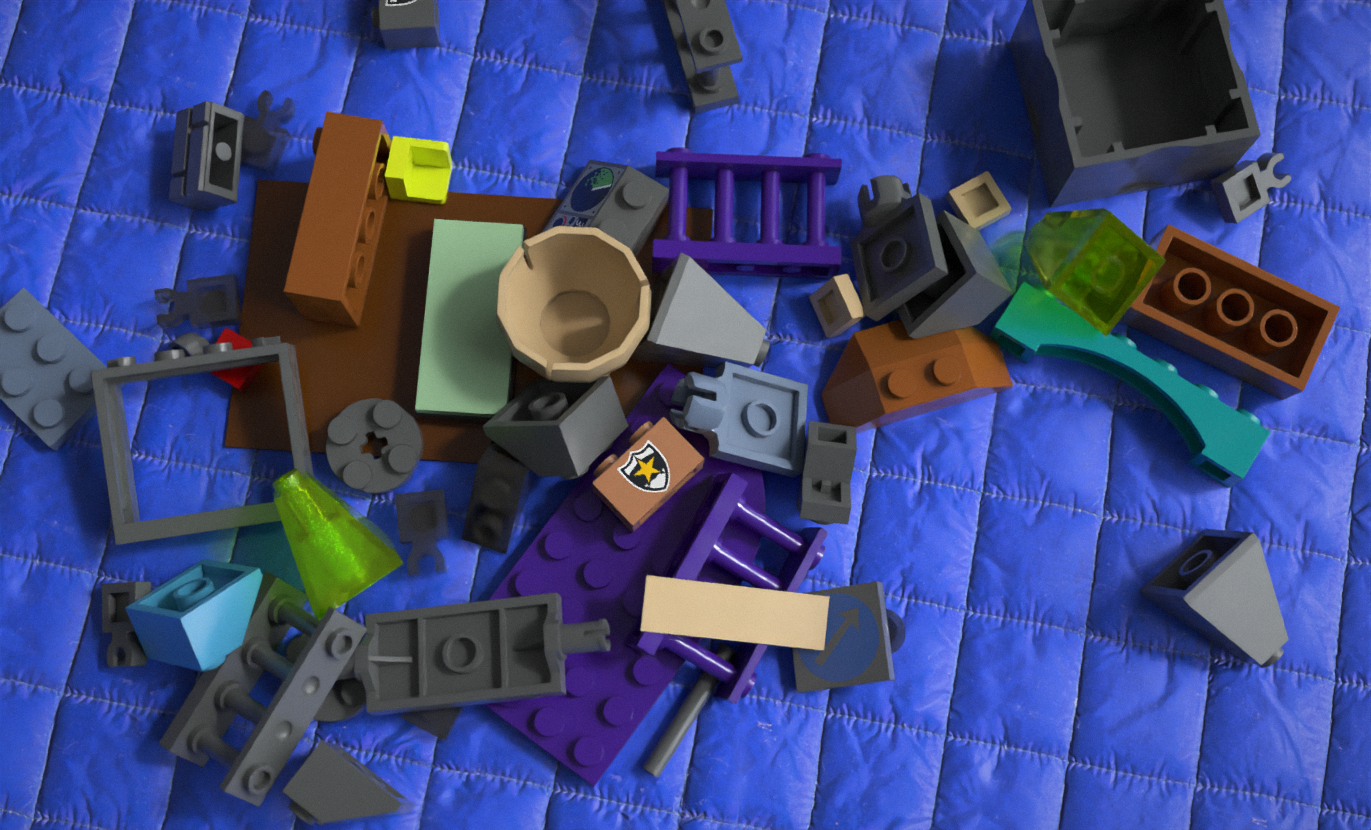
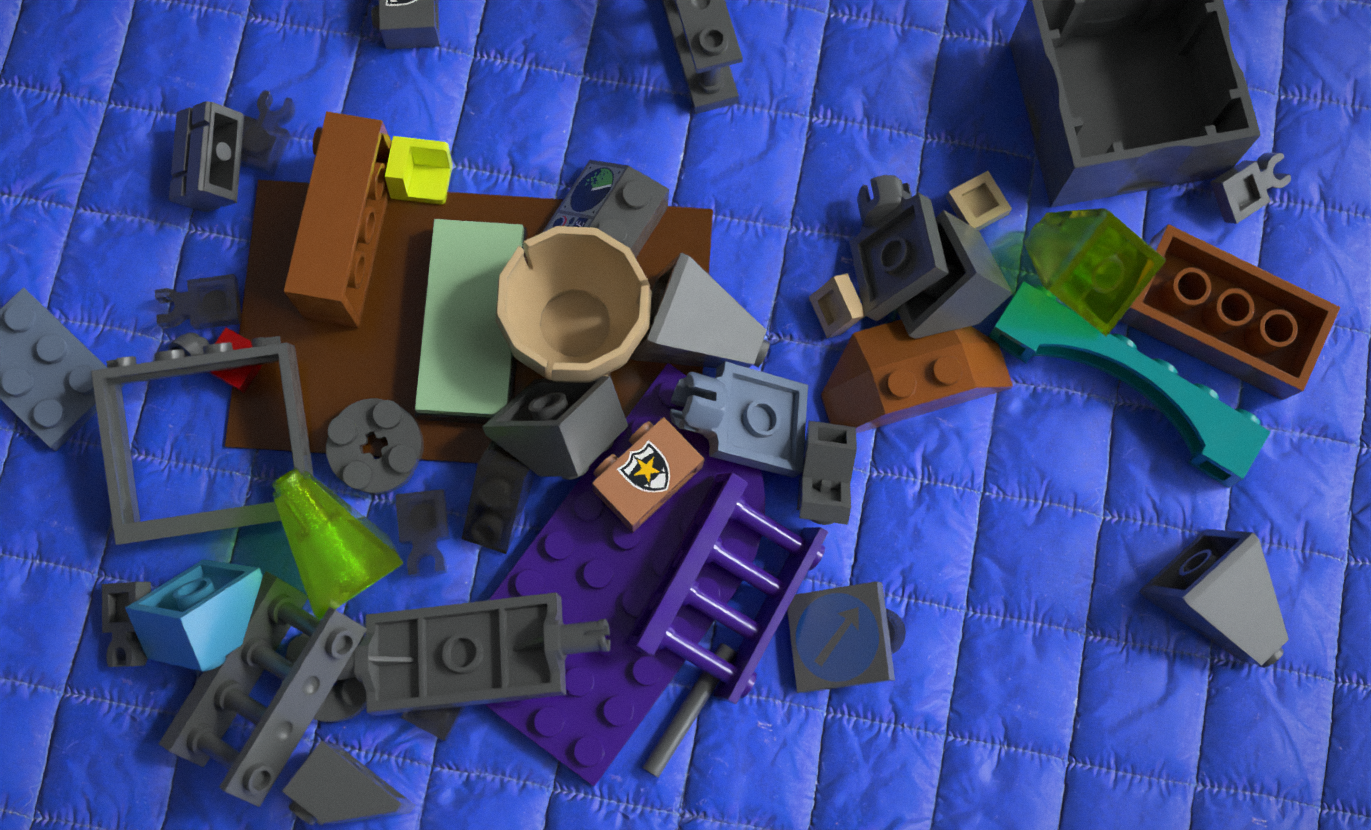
(734, 613): tan sticker -> none
(767, 255): dark purple fence -> none

